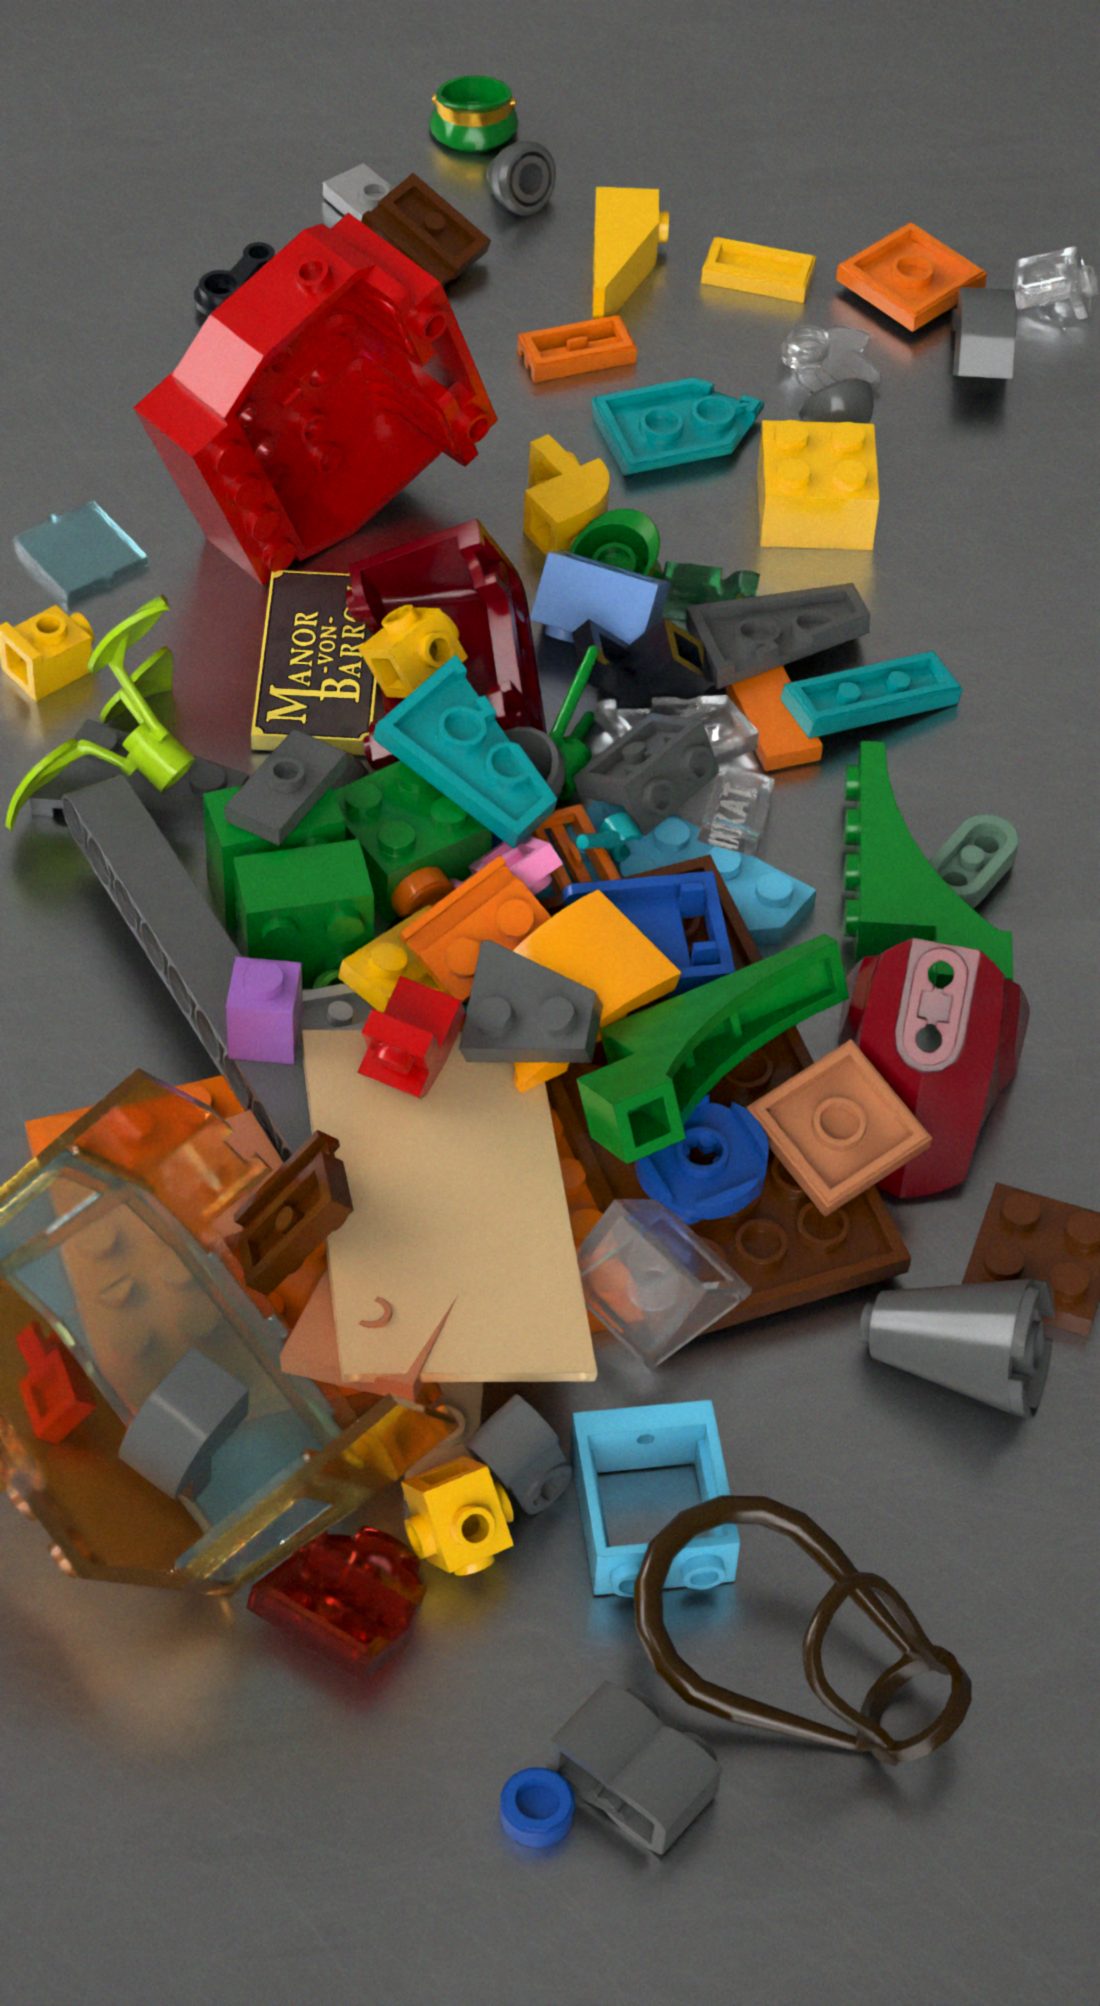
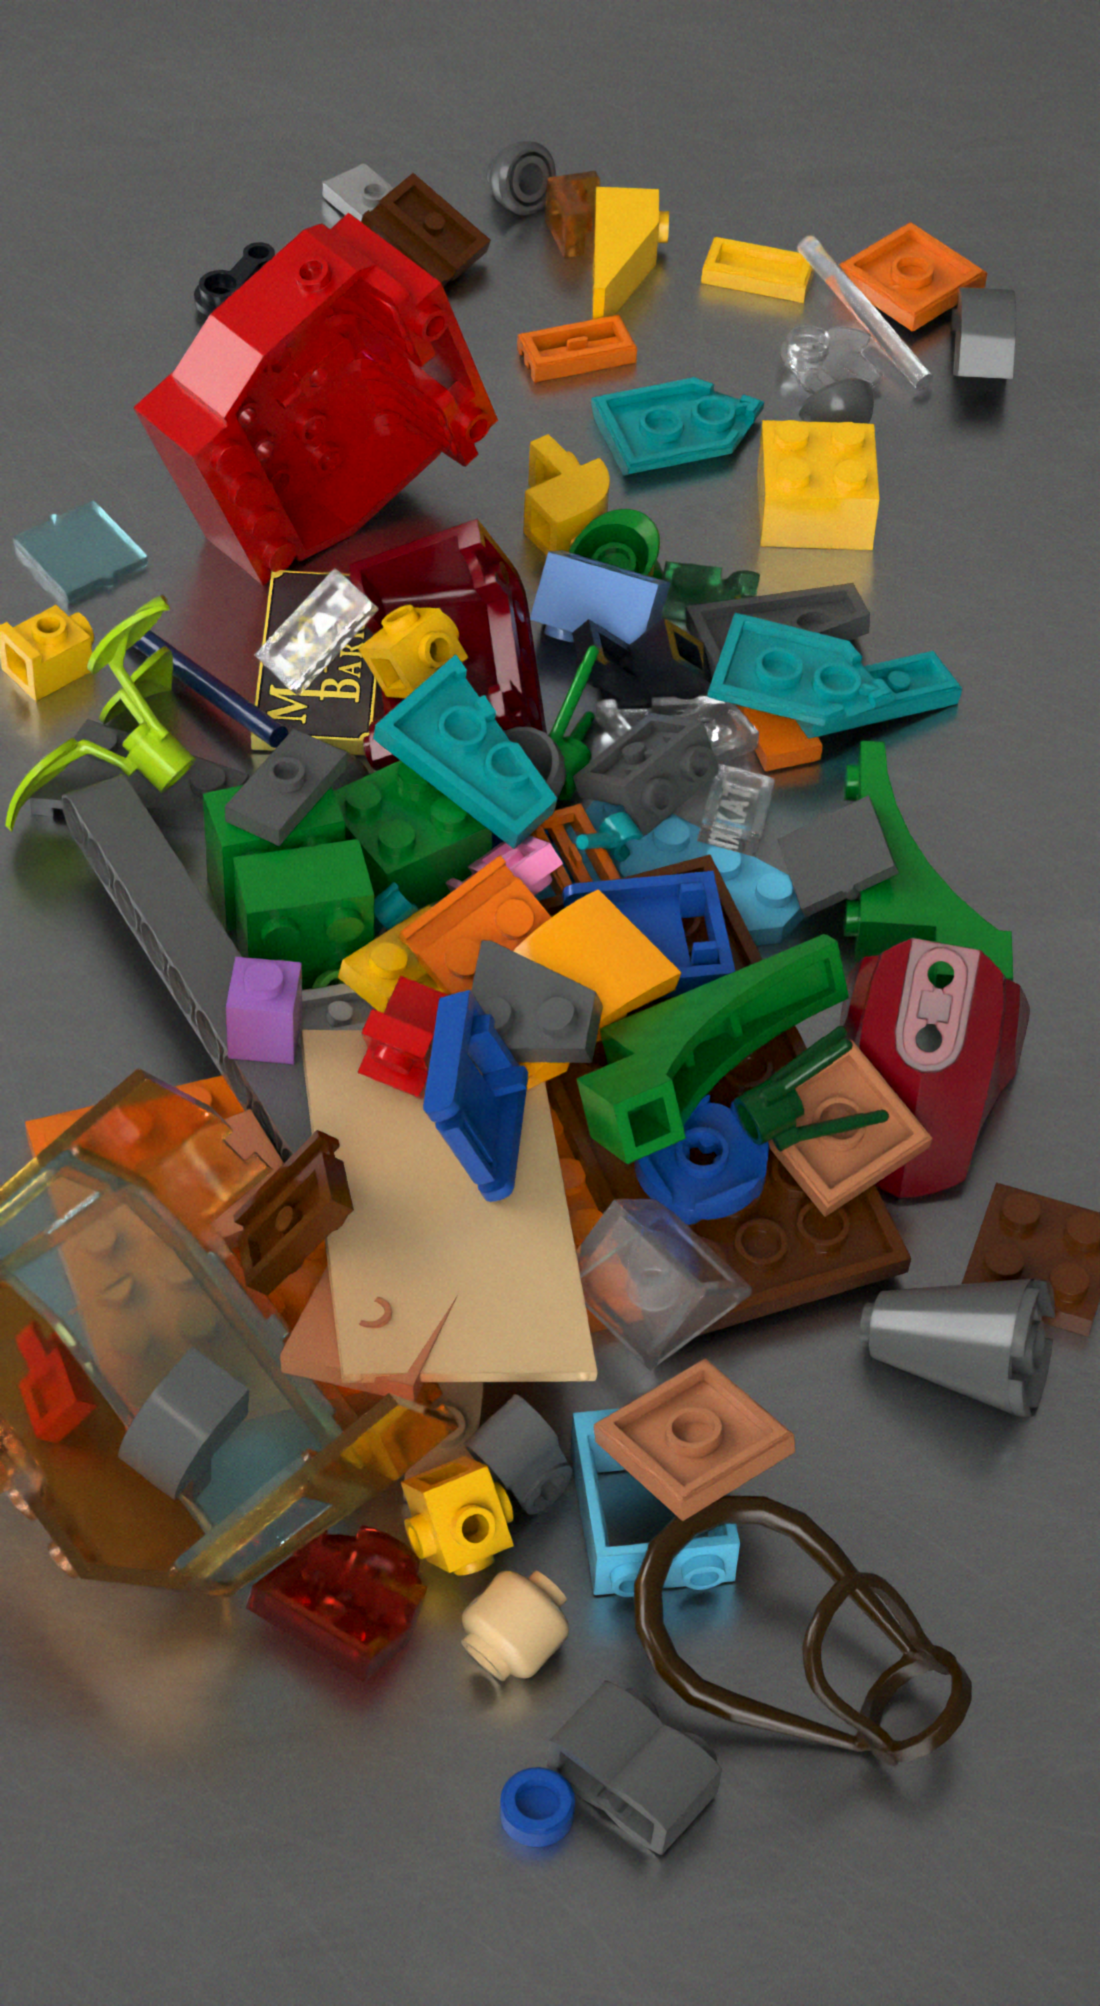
(217, 692): none -> dark blue bar
(316, 632): none -> clear tile
(391, 908): none -> teal hand
(419, 889): orange tile -> none
(473, 114): green piece -> none
(475, 1111): none -> blue container
(515, 1624): none -> tan head
(571, 210): none -> clear orange bracket
(694, 1439): none -> nougat plate
(774, 1105): none -> dark green plant
(794, 673): none -> teal tile
(837, 856): none -> dark grey piece
(865, 313): none -> clear bar
(963, 860): sand green plate -> none
(1055, 277): clear bracket -> none

